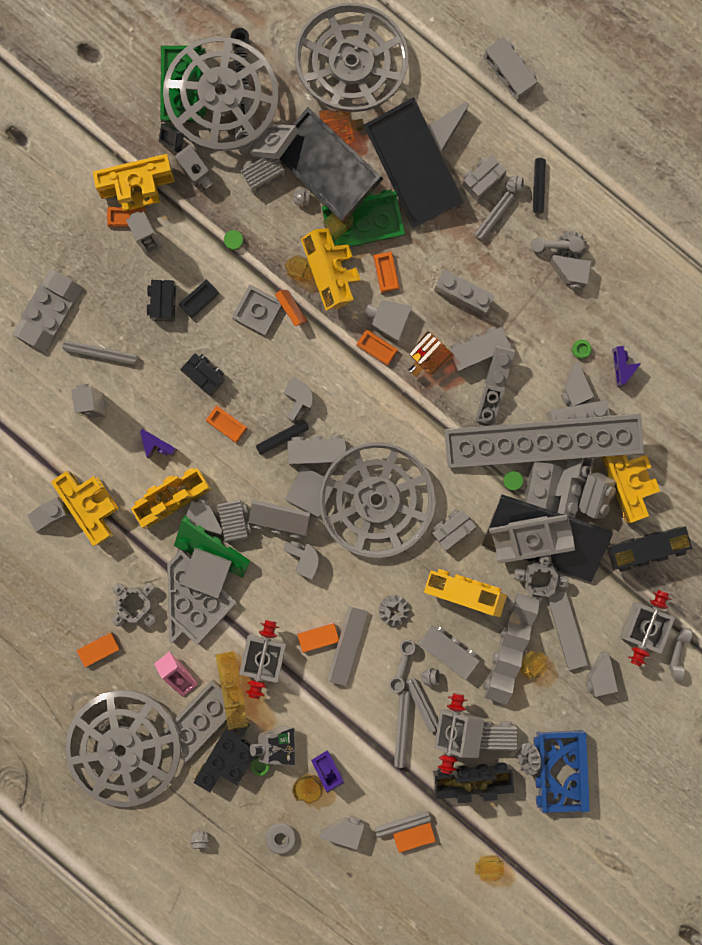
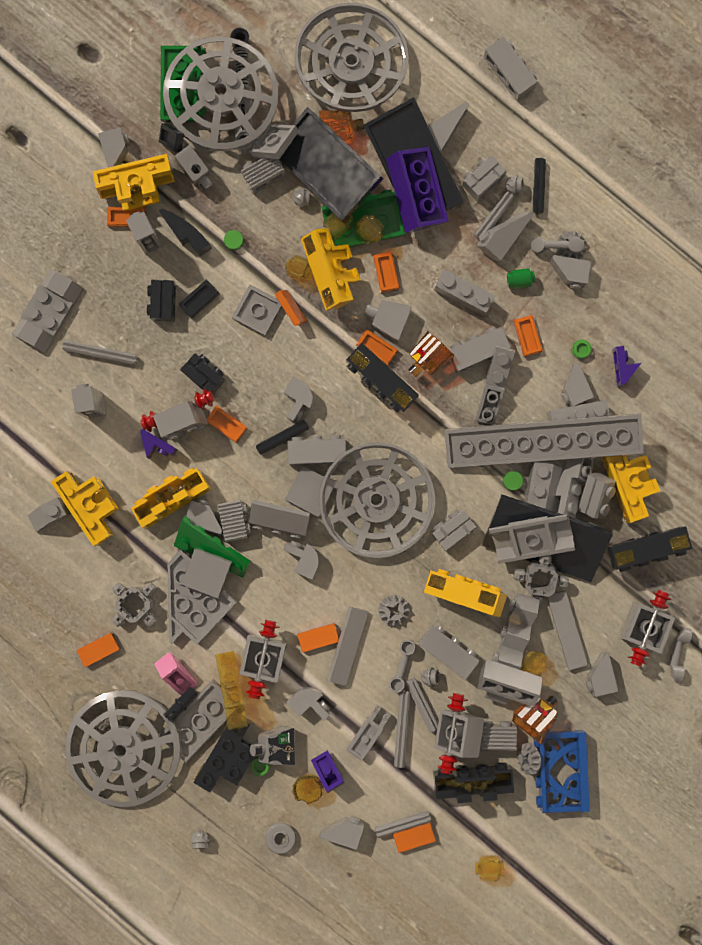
(114, 146): none -> light grey slope
(180, 418): none -> light grey brick
(181, 704): none -> black axle
(186, 232): none -> black slope
(307, 697): none -> light grey brick
(367, 734): none -> light grey hinge
(369, 228): none -> clear yellow head
(381, 379): none -> black piece
(417, 189): none -> dark purple slope
(500, 238): none -> light grey slope
(510, 682): none -> light grey brick
(520, 278): none -> green brick
(527, 335): none -> orange tile
(538, 719): none -> torso

